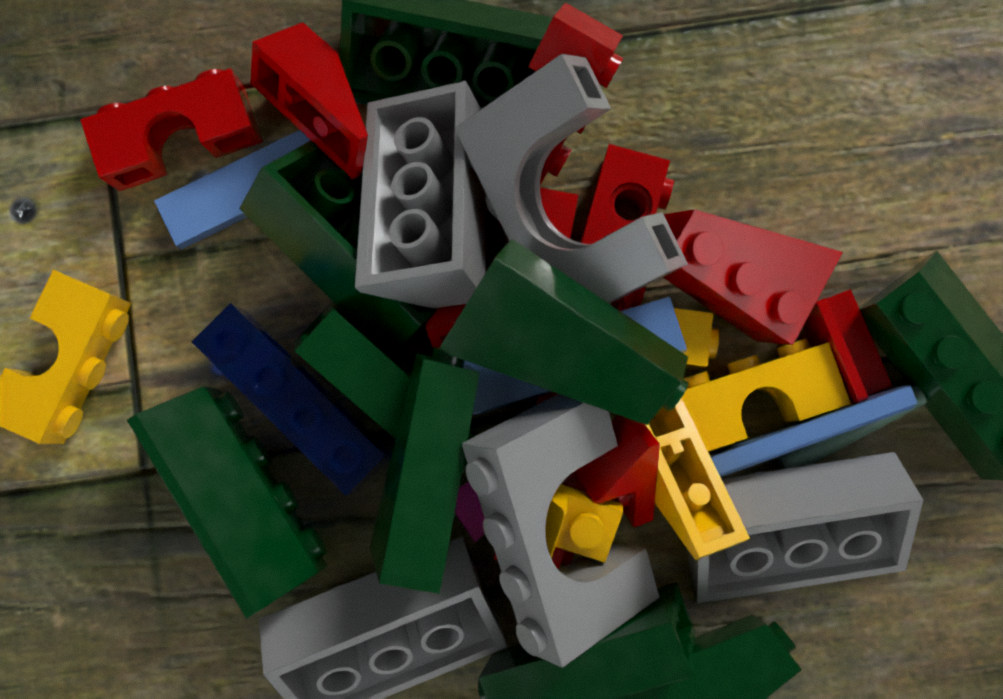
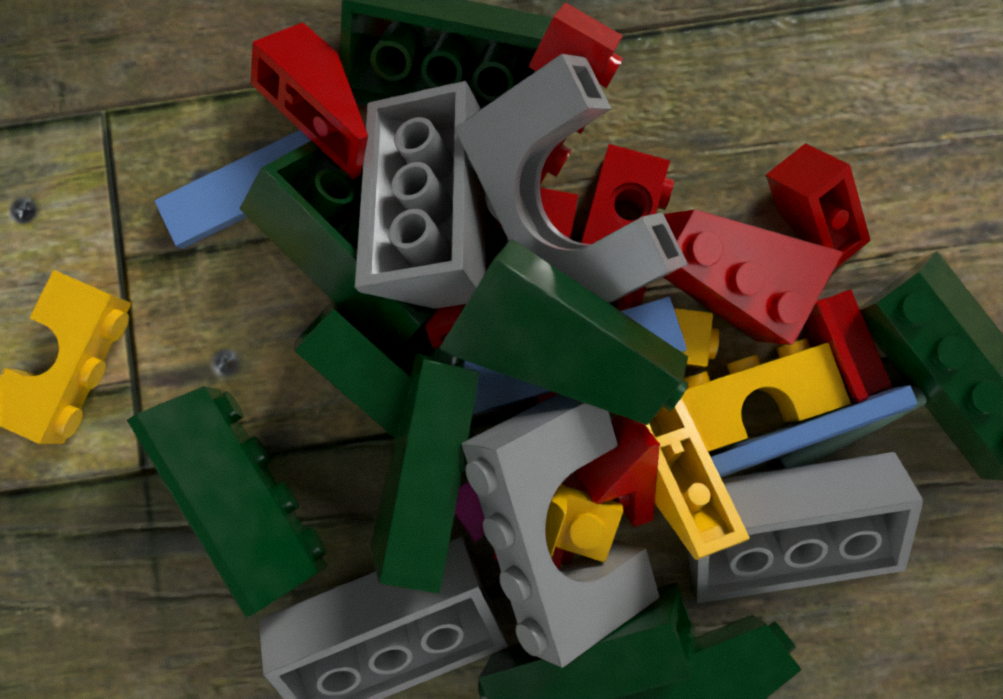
(130, 136): red arch -> none
(292, 399): clear blue brick -> none
(820, 200): none -> red slope

